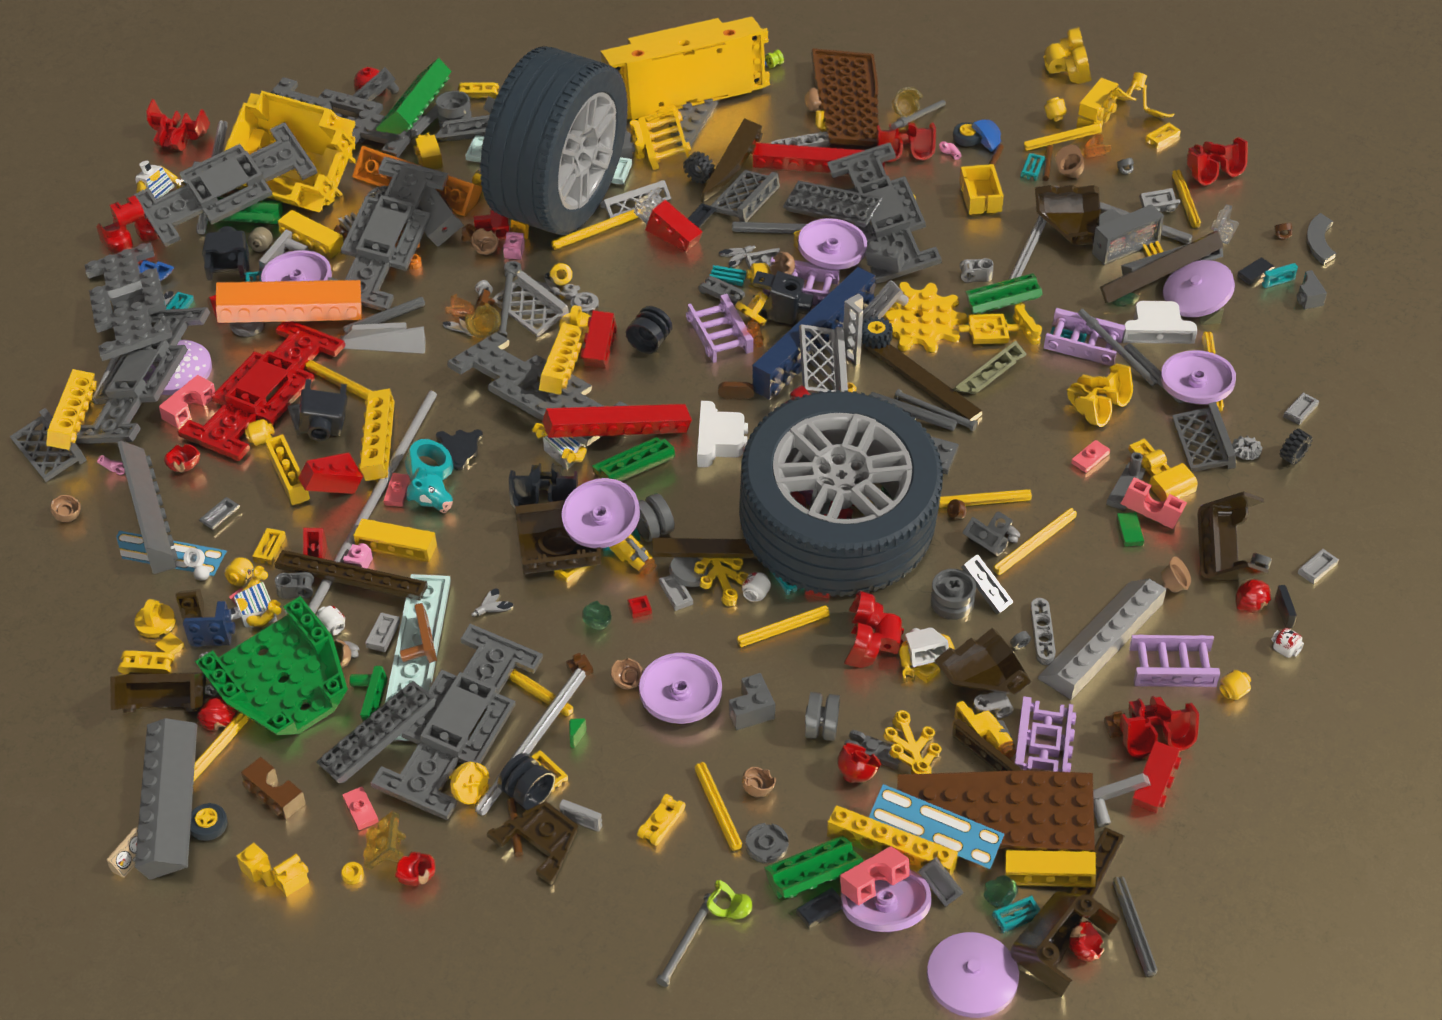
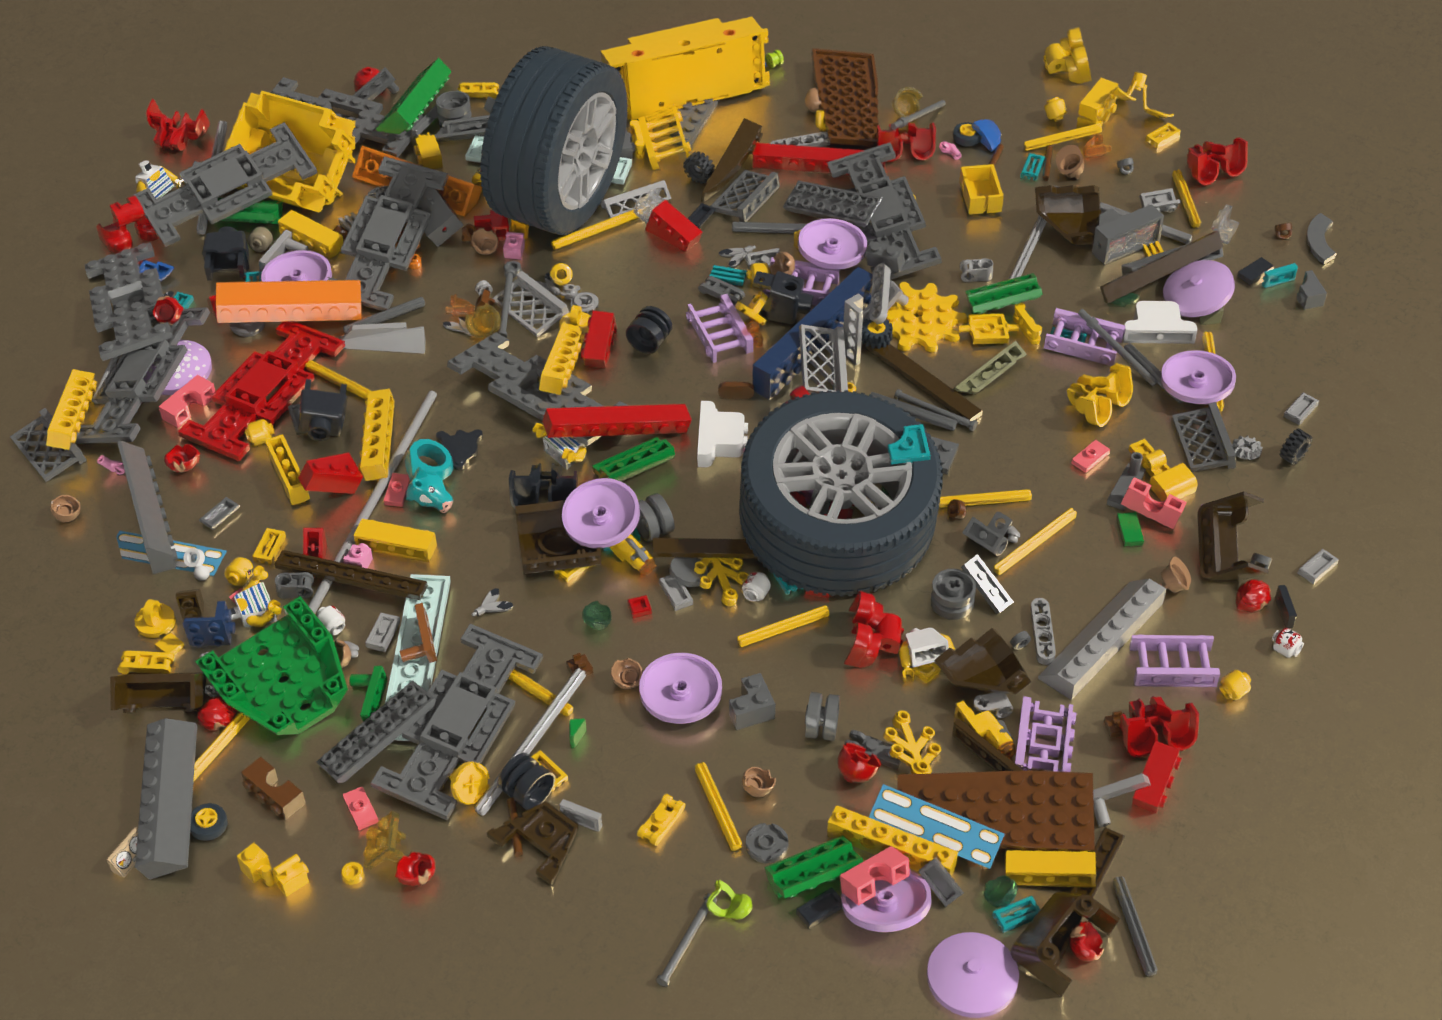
(167, 310): none -> red hair
(879, 310): none -> light grey beam
(910, 447): none -> teal tile

